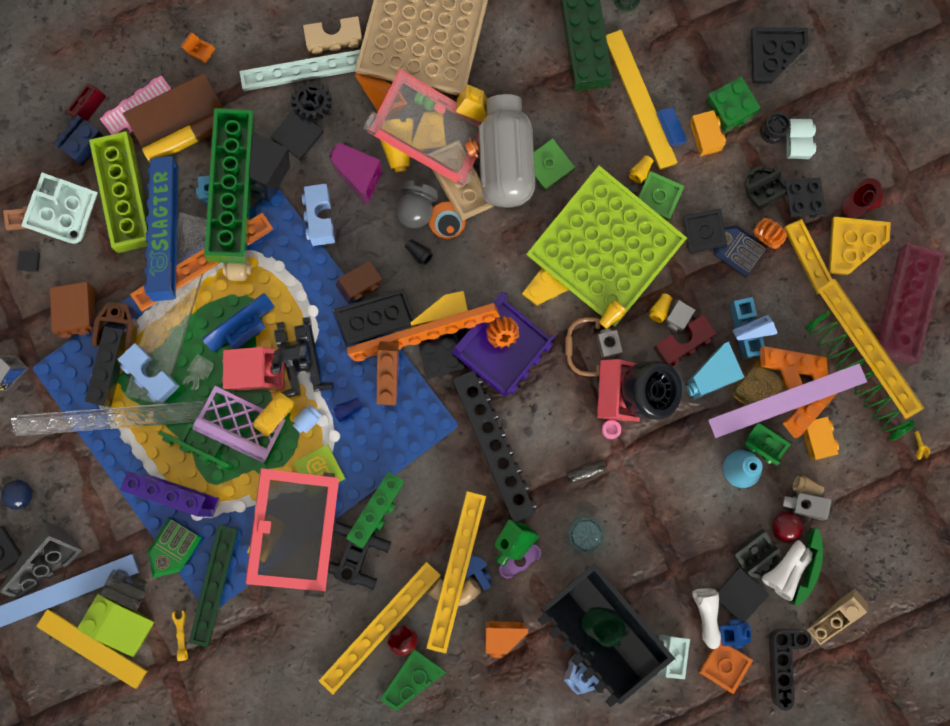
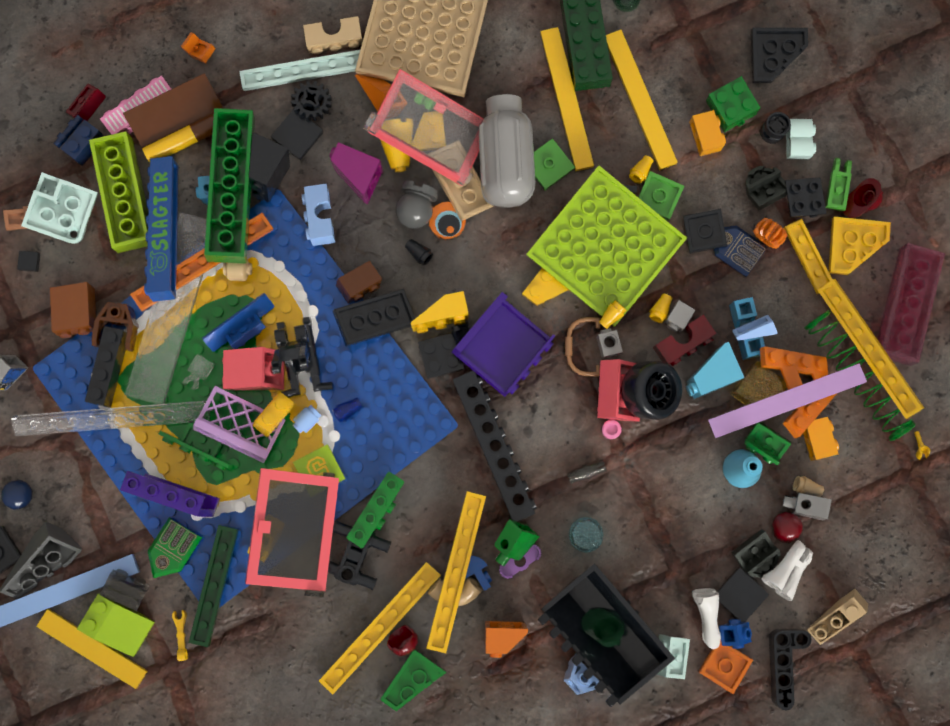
(135, 362): light blue arch -> none
(387, 373): dark orange brick -> none
(427, 331): orange plate -> none
(472, 103): yellow slope -> none
(472, 148): orange plate -> none
(502, 332): orange gear -> none
(566, 99): none -> yellow tile
(671, 126): blue tile -> none
(814, 542): green slope -> none
(839, 186): none -> bright green hinge

